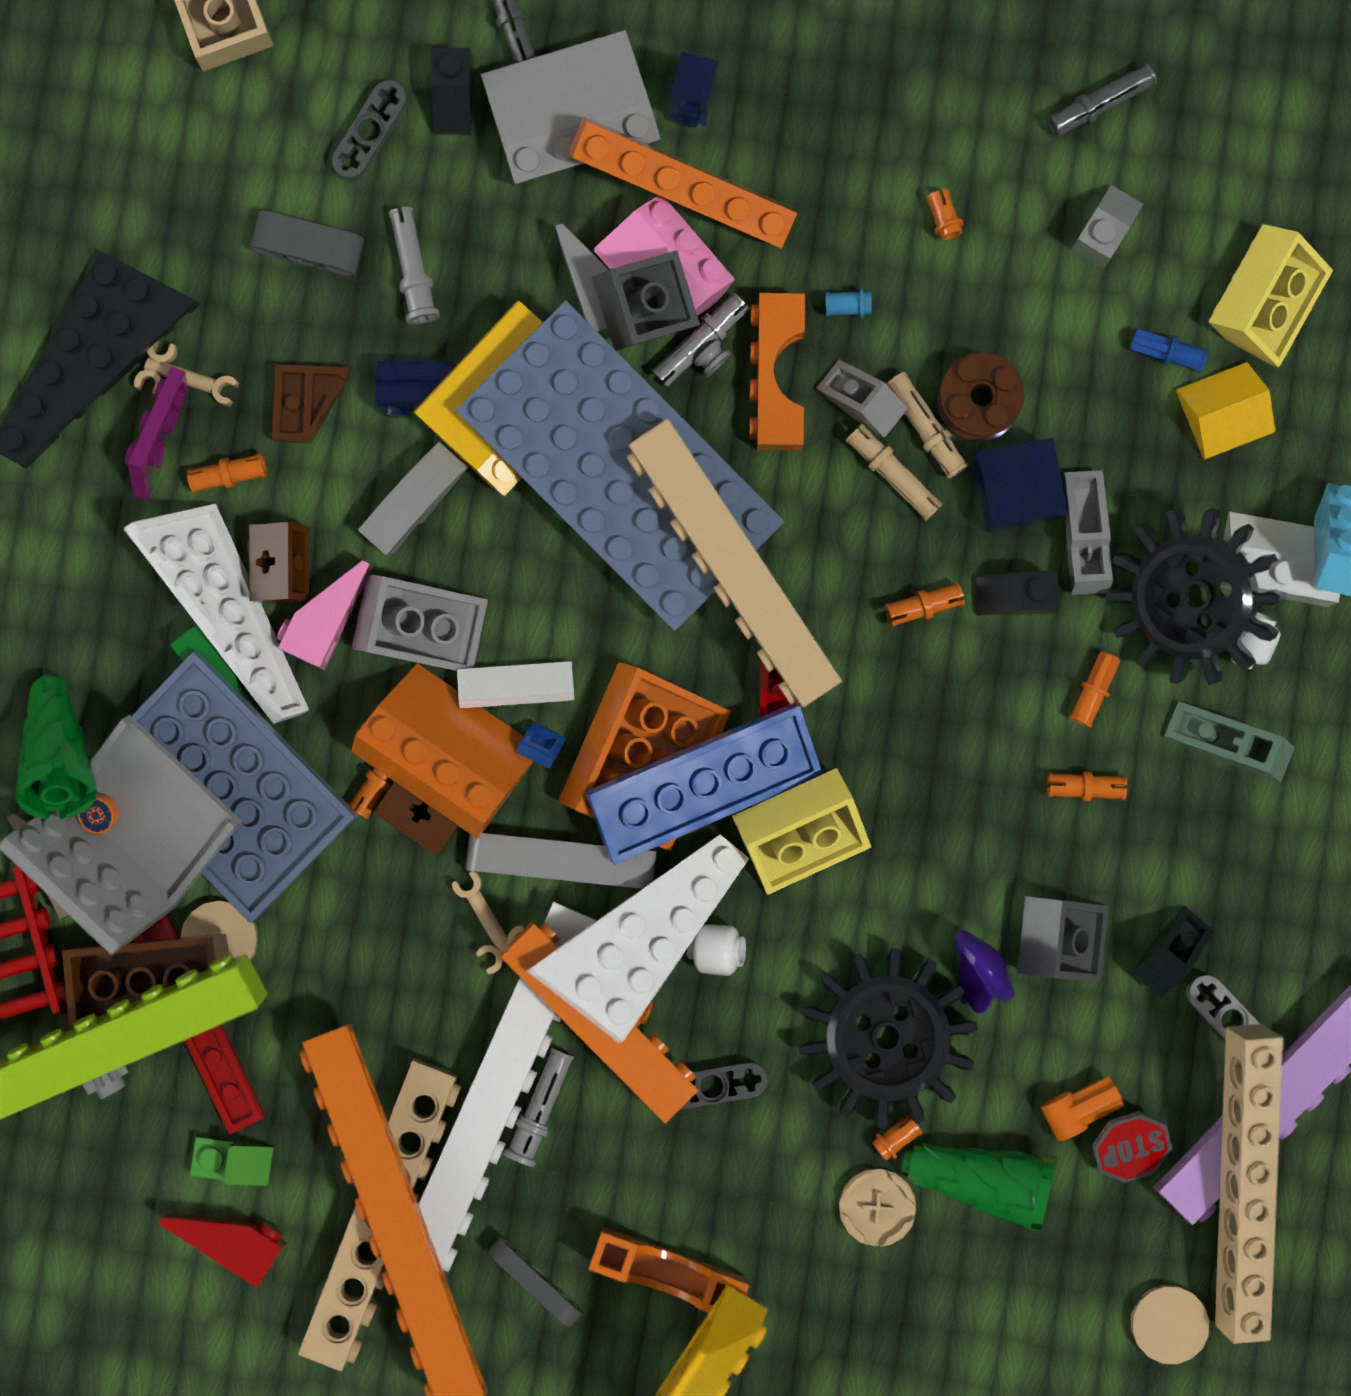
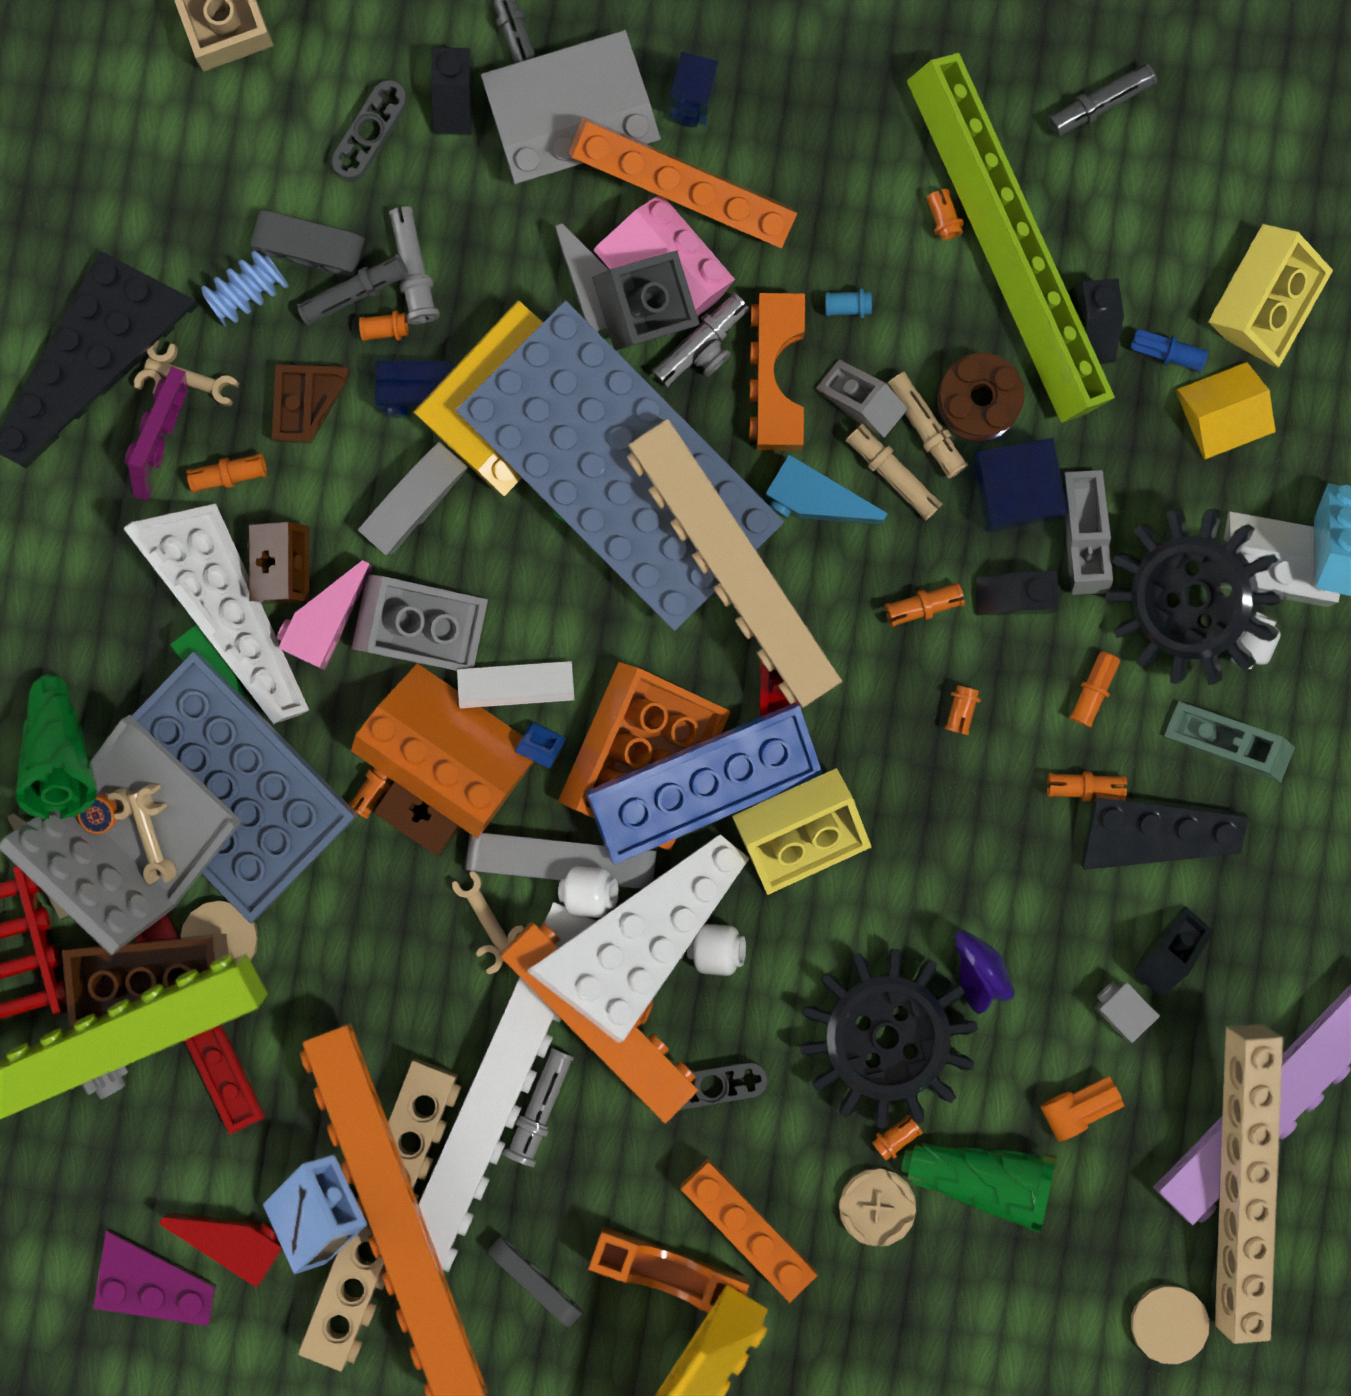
(142, 807): none -> tan bar
(146, 1285): none -> magenta wing
(232, 1161): bright green slope -> none
(243, 287): none -> light blue piece
(314, 1214): none -> light blue brick
(366, 283): none -> dark grey pin
(384, 326): none -> orange pin
(588, 892): none -> white head
(748, 1230): none -> orange arch
(813, 496): none -> dark azure slope
(962, 709): none -> orange pin
(1010, 237): none -> lime brick
(1062, 939): dark grey slope -> none
(1101, 315): none -> black slope
(1107, 227): light grey slope -> none
(1125, 1010): none -> light grey brick
(1132, 1147): piece -> none
(1151, 831): none -> black wing
(1218, 992): light grey beam -> none

